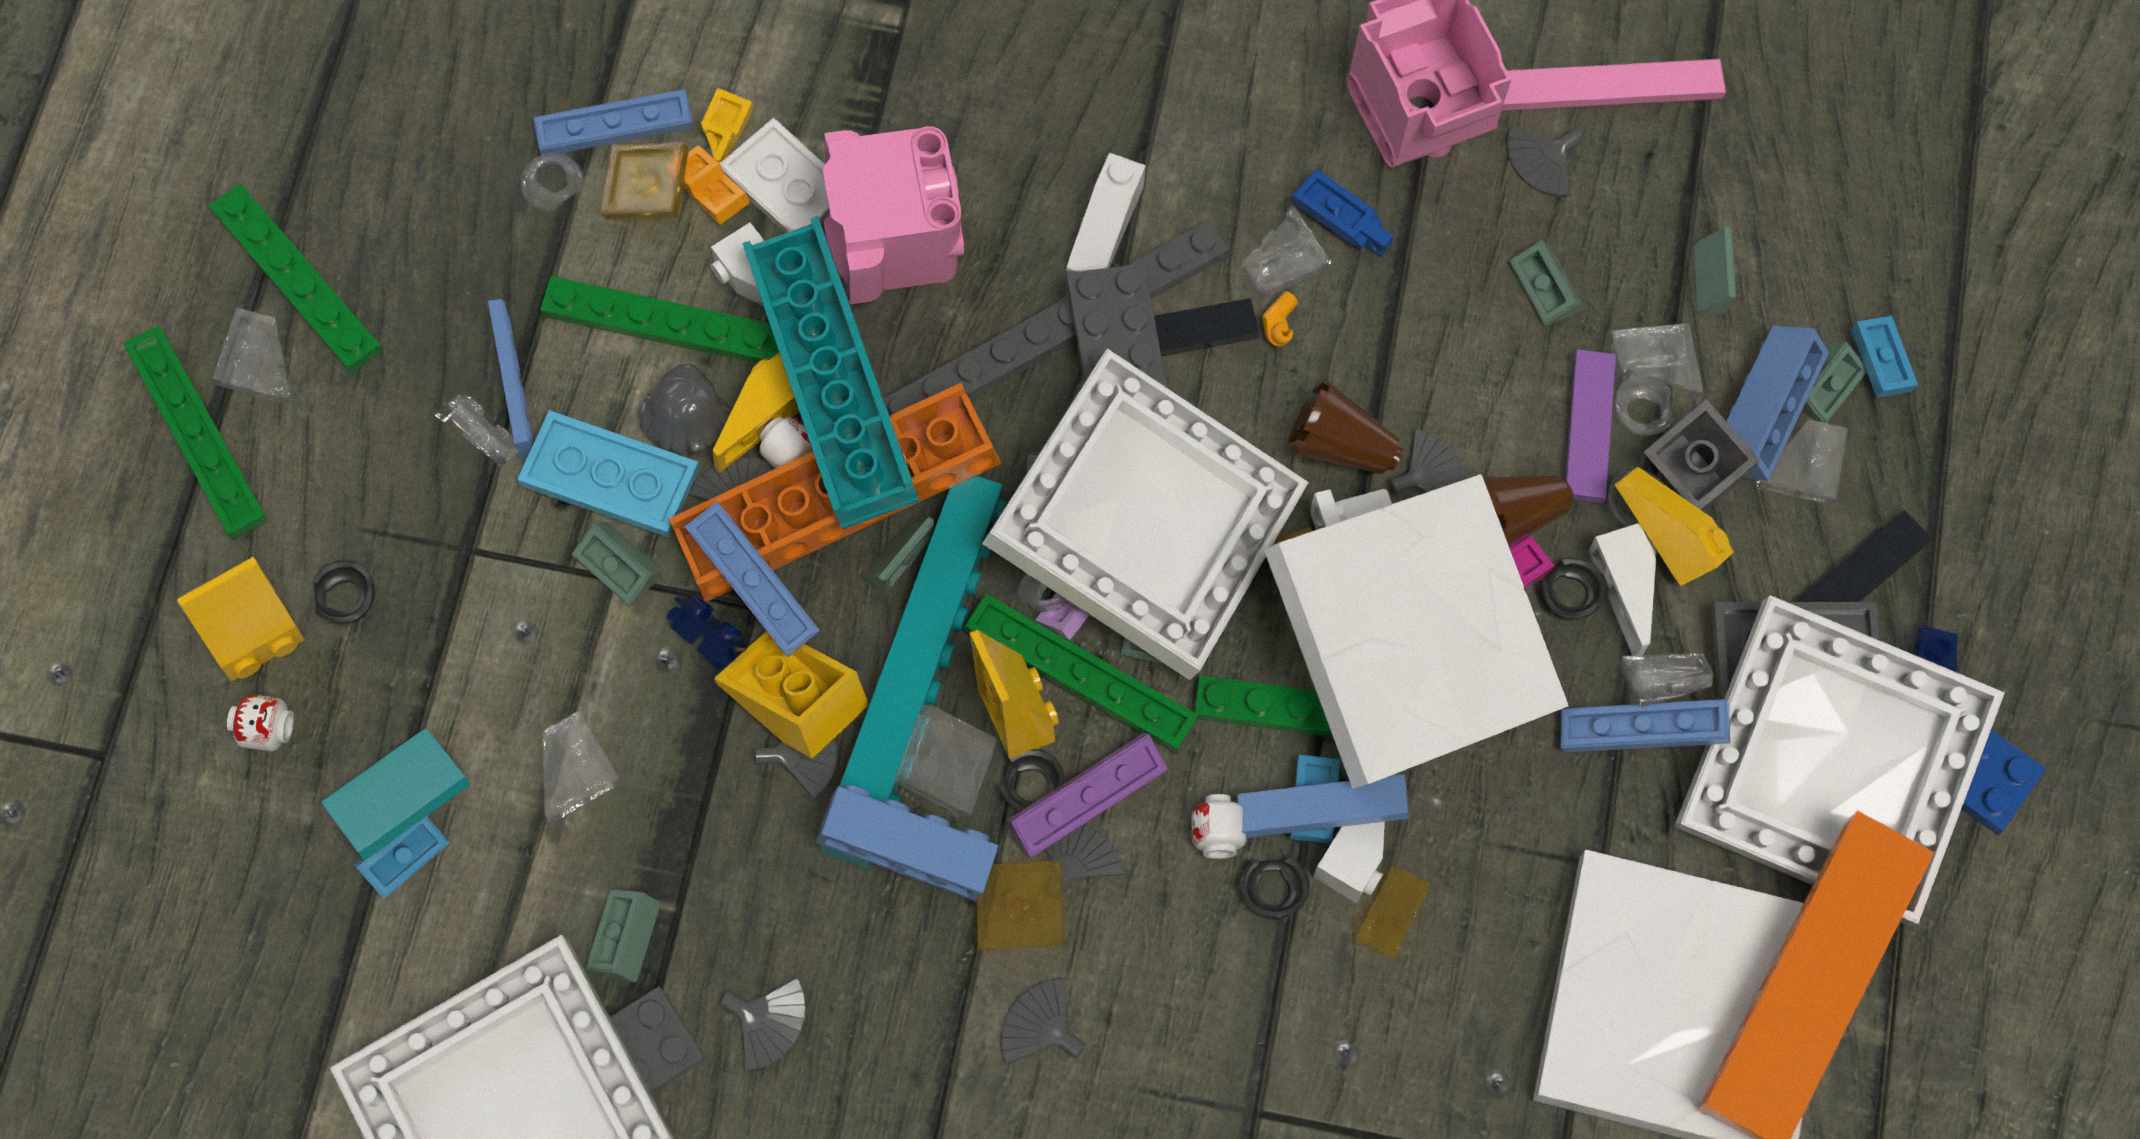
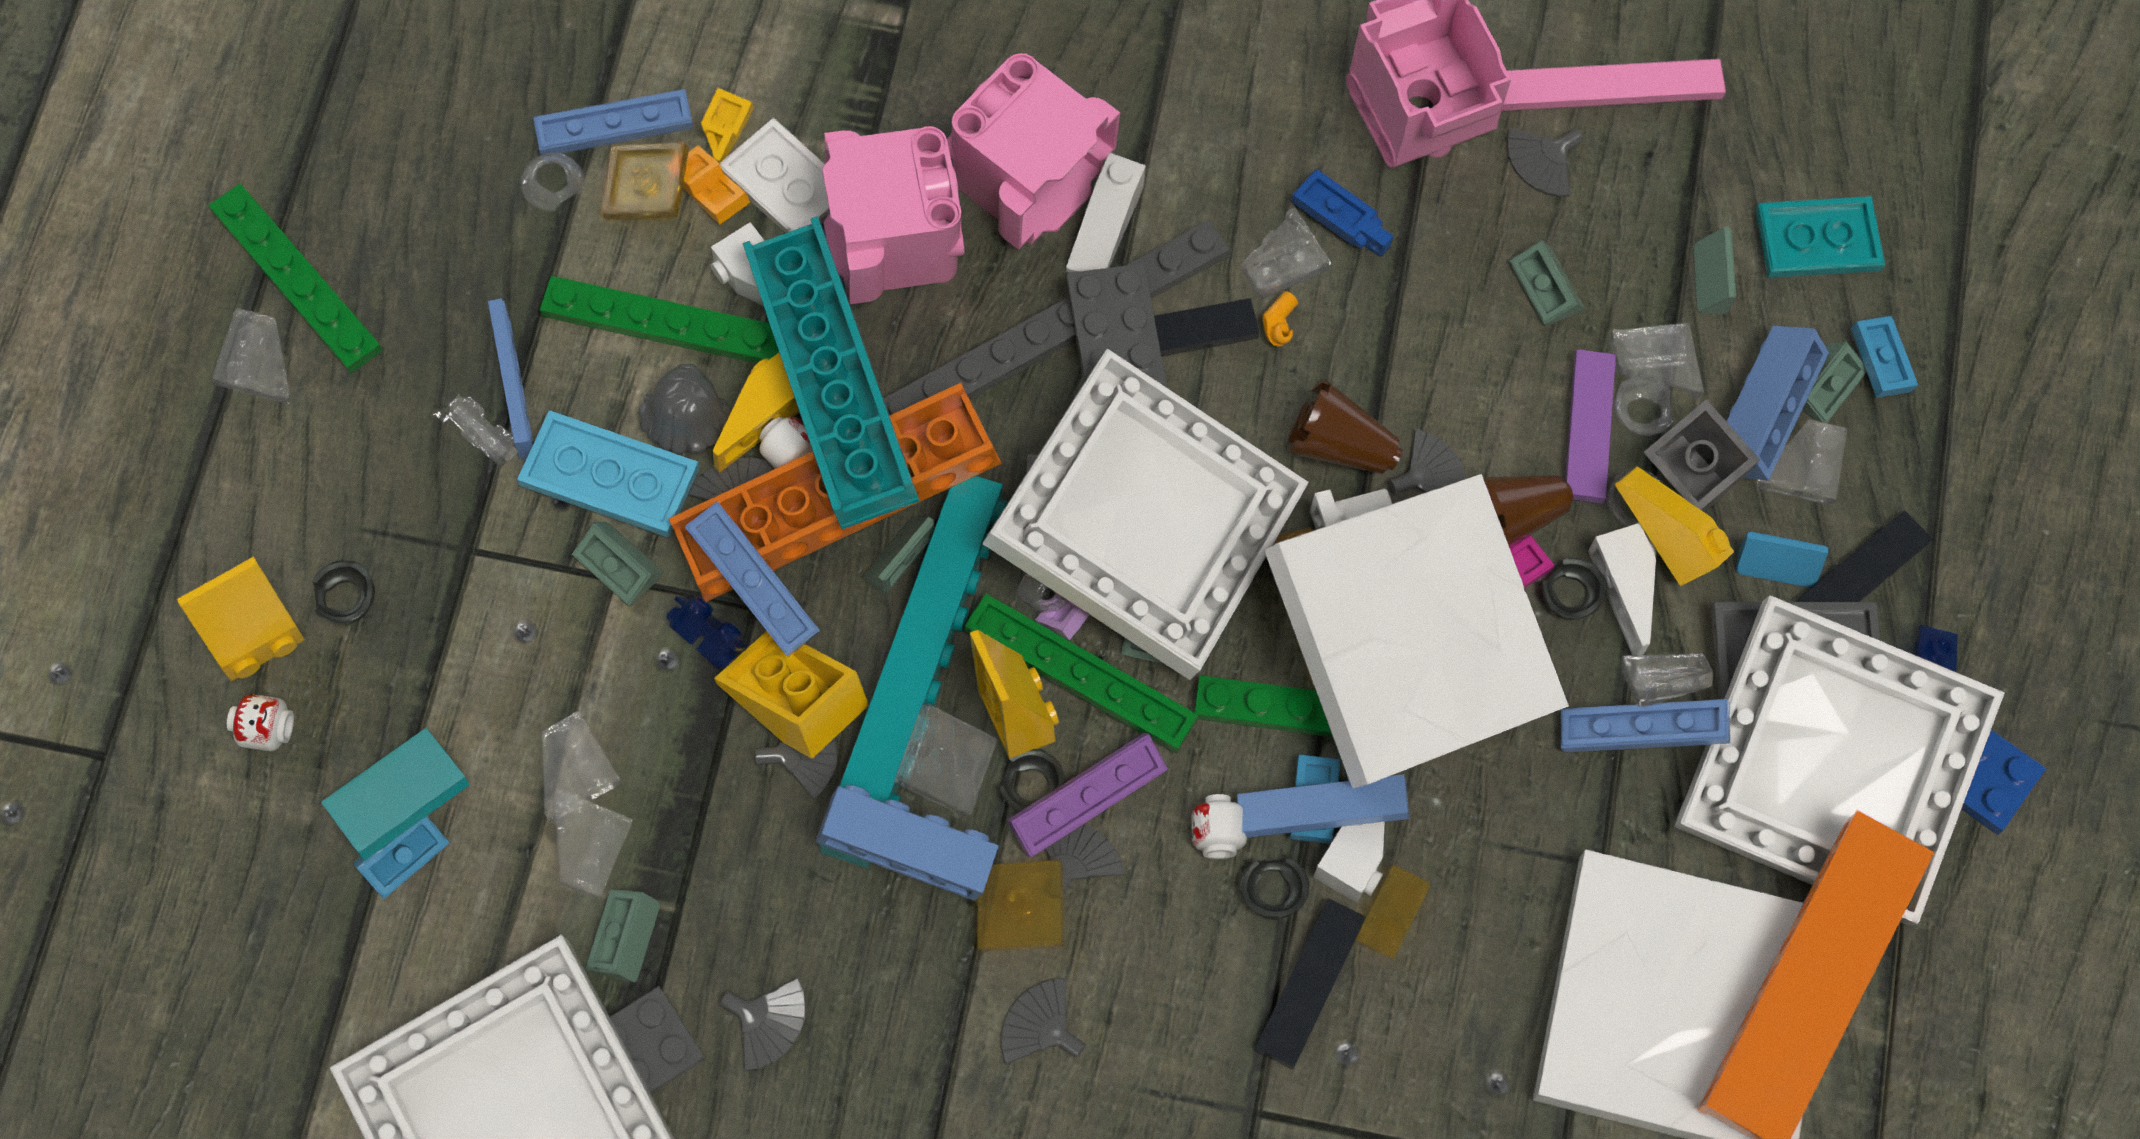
(195, 432): green plate -> none
(587, 842): none -> clear wing
(1030, 148): none -> bright pink piece
(1310, 984): none -> black tile
(1780, 559): none -> dark azure slope
(1819, 237): none -> teal tile

